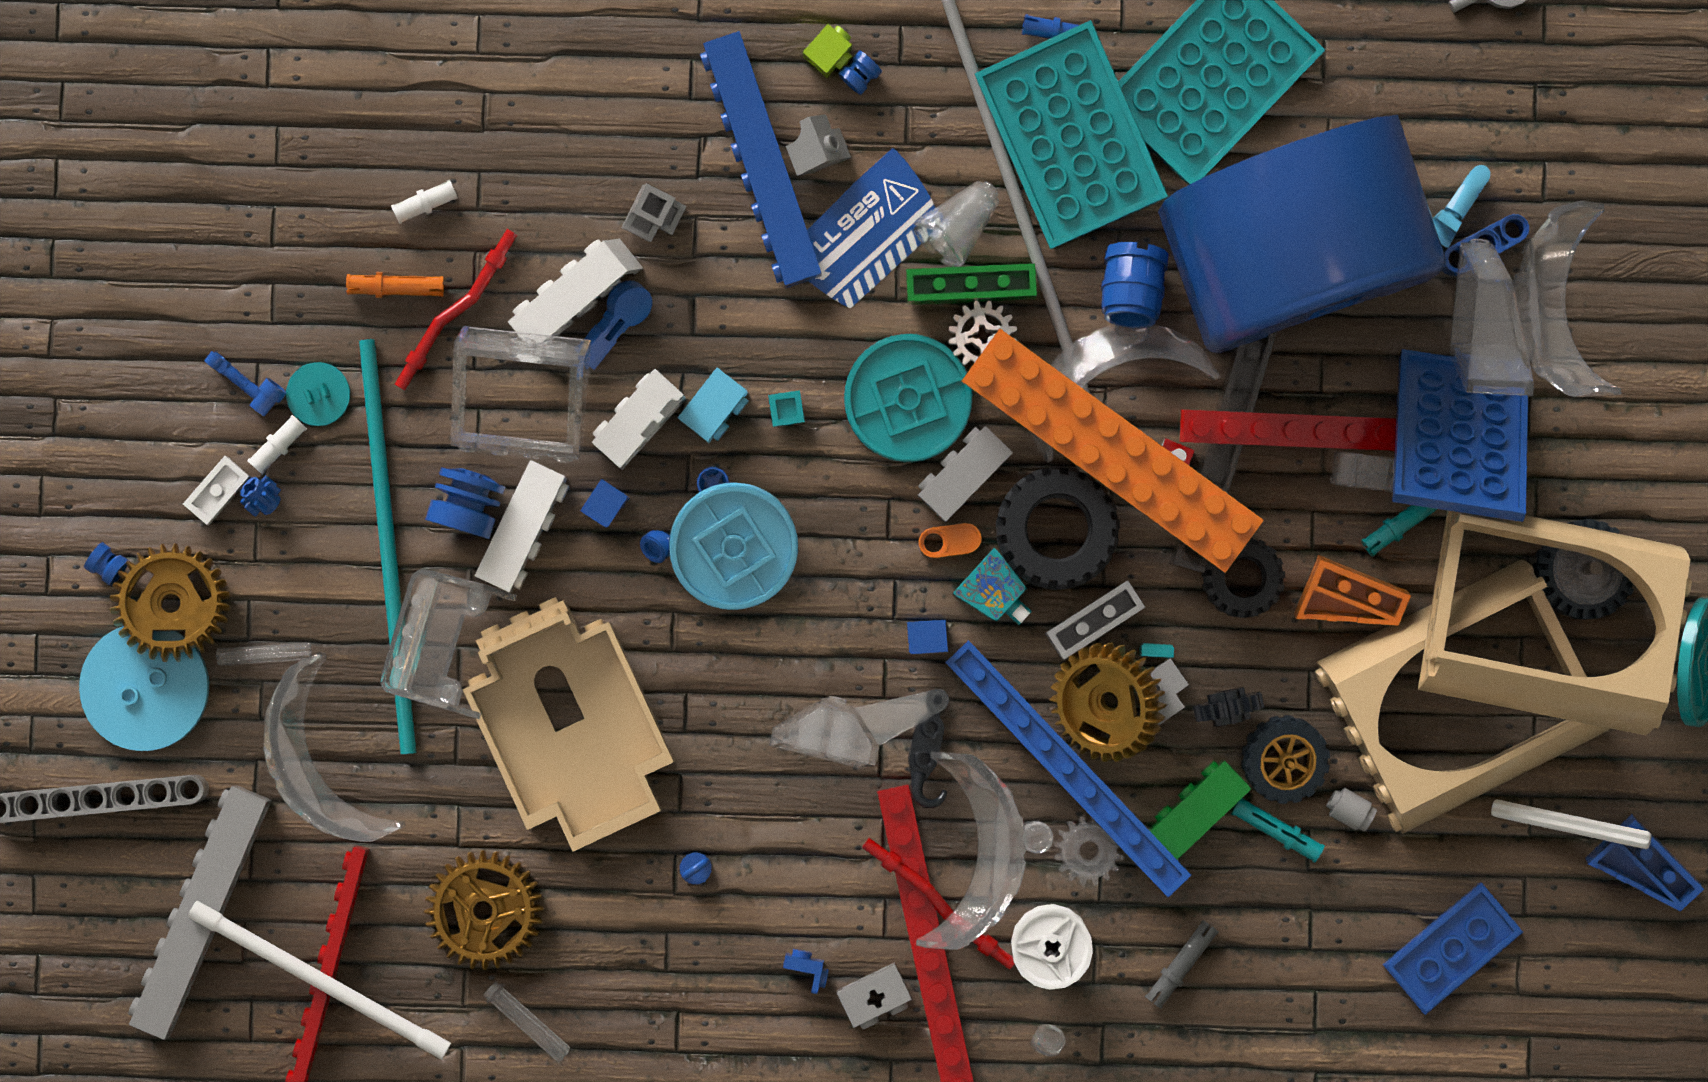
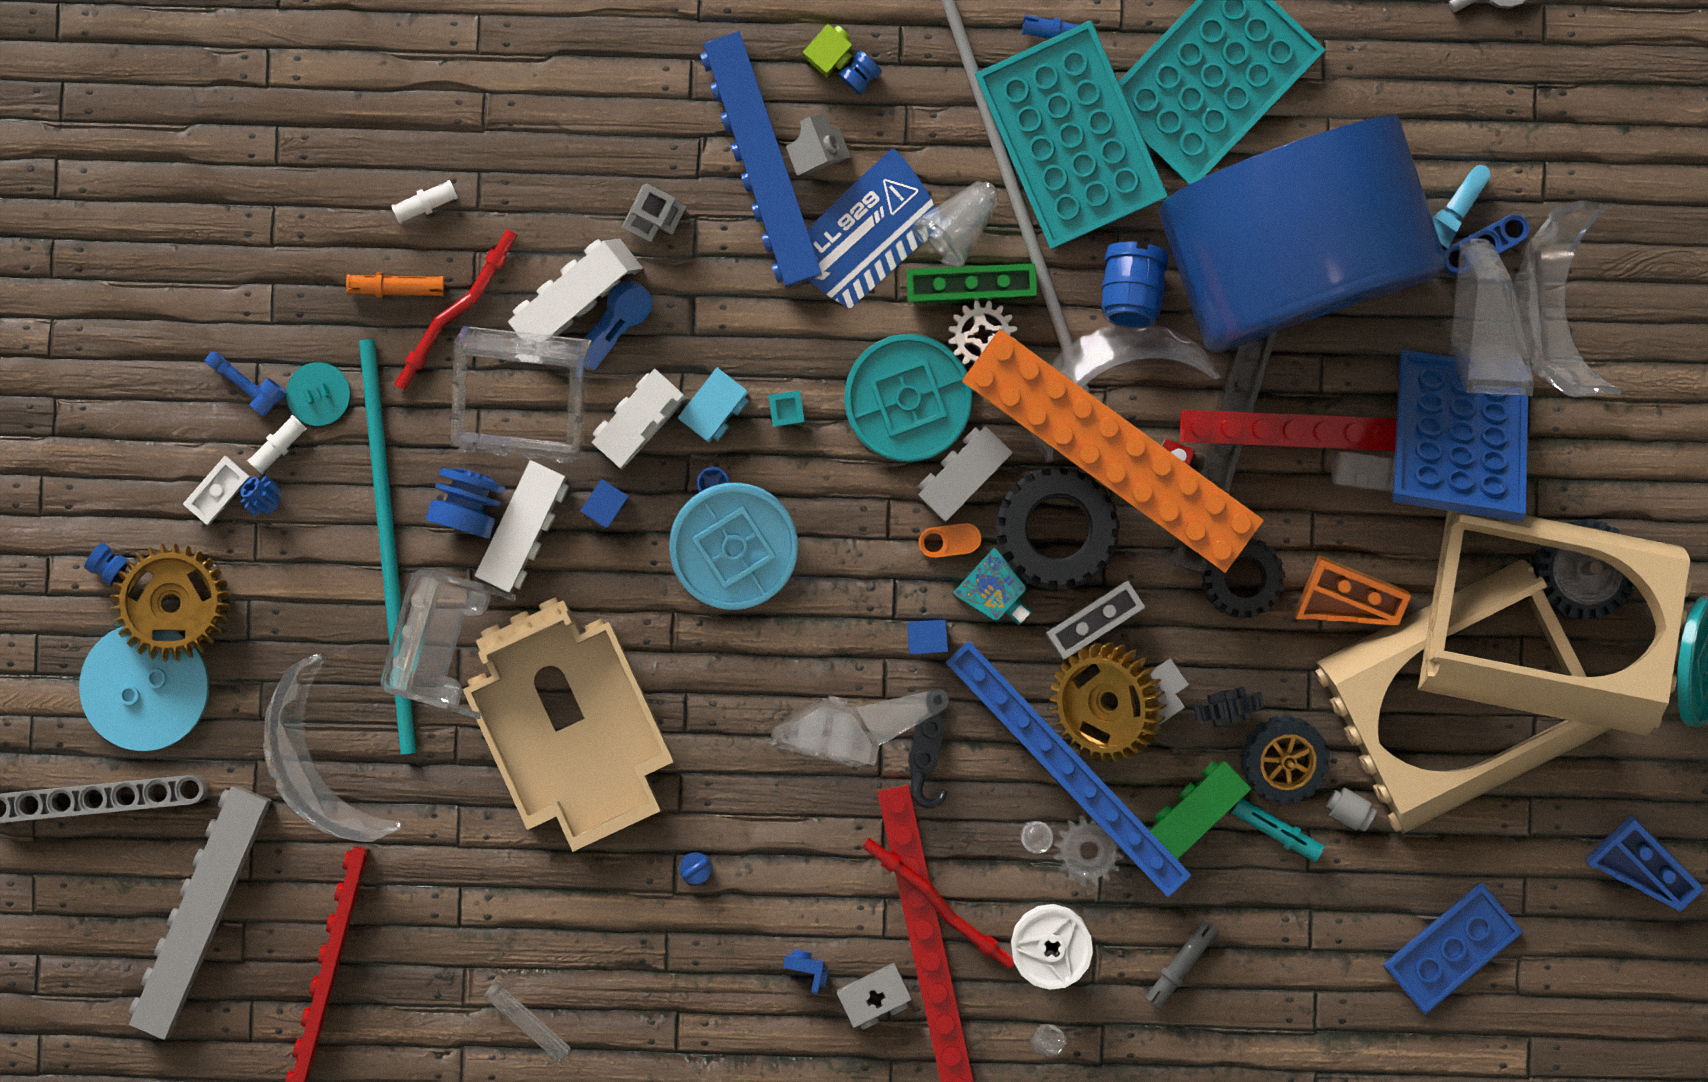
(217, 922): white piece -> none
(263, 654): clear axle -> none
(507, 904): pearl gold gear -> none
(655, 546): blue tile -> none
(999, 857): clear windscreen -> none
(1156, 650): teal tile -> none
(1395, 528): teal pin -> none
(1571, 824): white axle -> none

